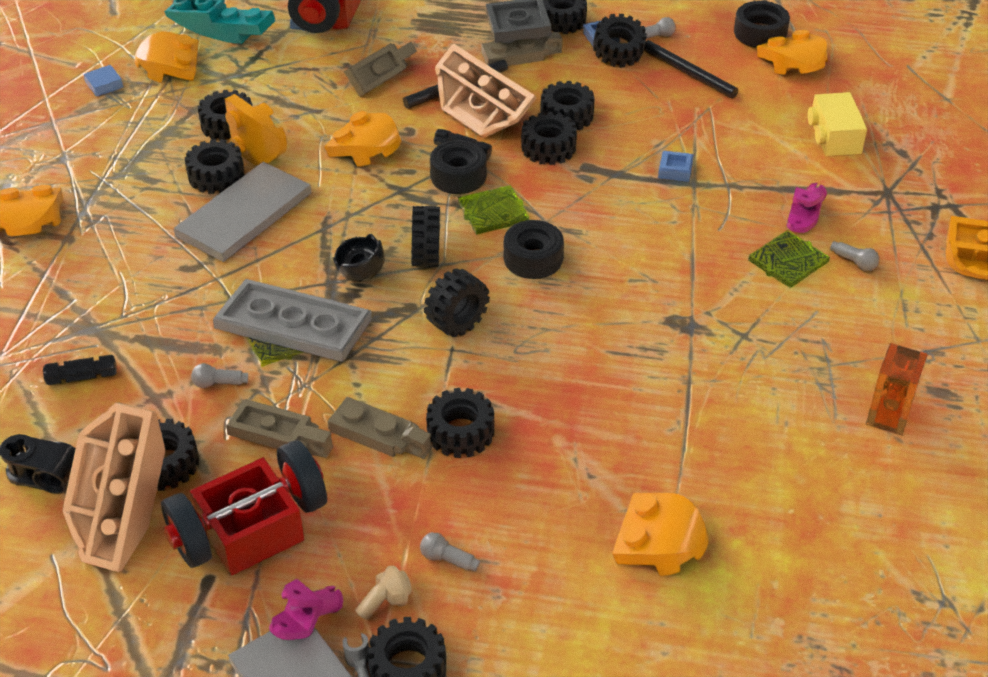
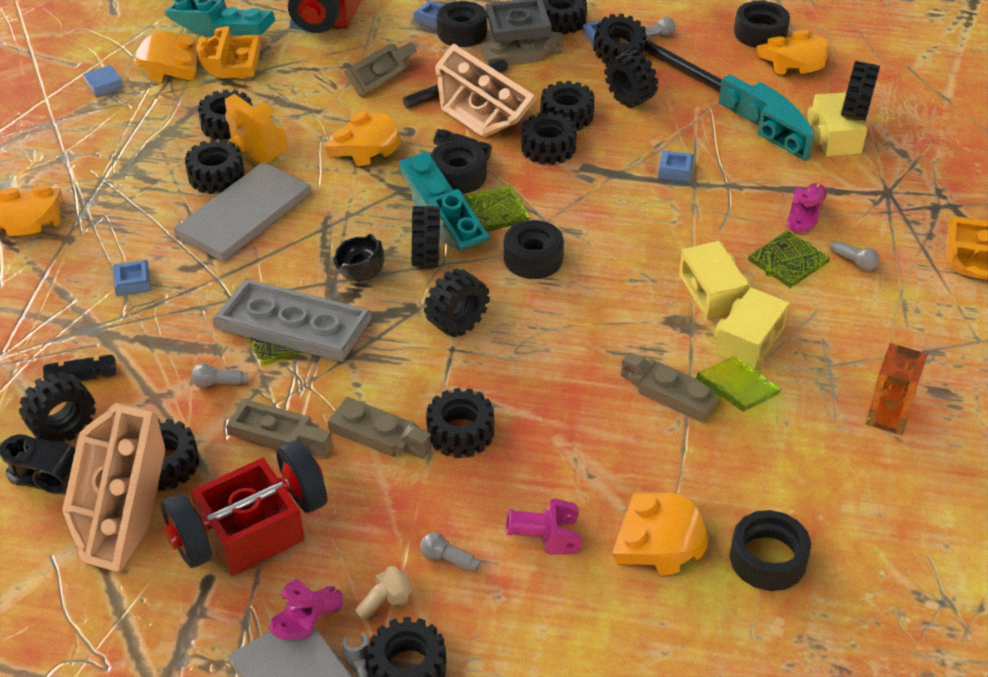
(48, 395): none -> black tyre
(131, 277): none -> medium blue tile
(229, 55): none -> light orange slope
(428, 14): none -> medium blue tile
(430, 188): none -> teal slope
(462, 23): none -> black tyre
(545, 526): none -> dark pink piece
(631, 78): none -> black tyre
(670, 387): none -> dark tan hinge
(712, 278): none -> light yellow brick
(738, 383): none -> clear neon green piece
(751, 327): none -> light yellow brick
(776, 116): none -> teal slope
(776, 526): none -> black tyre
(860, 90): none -> black tyre

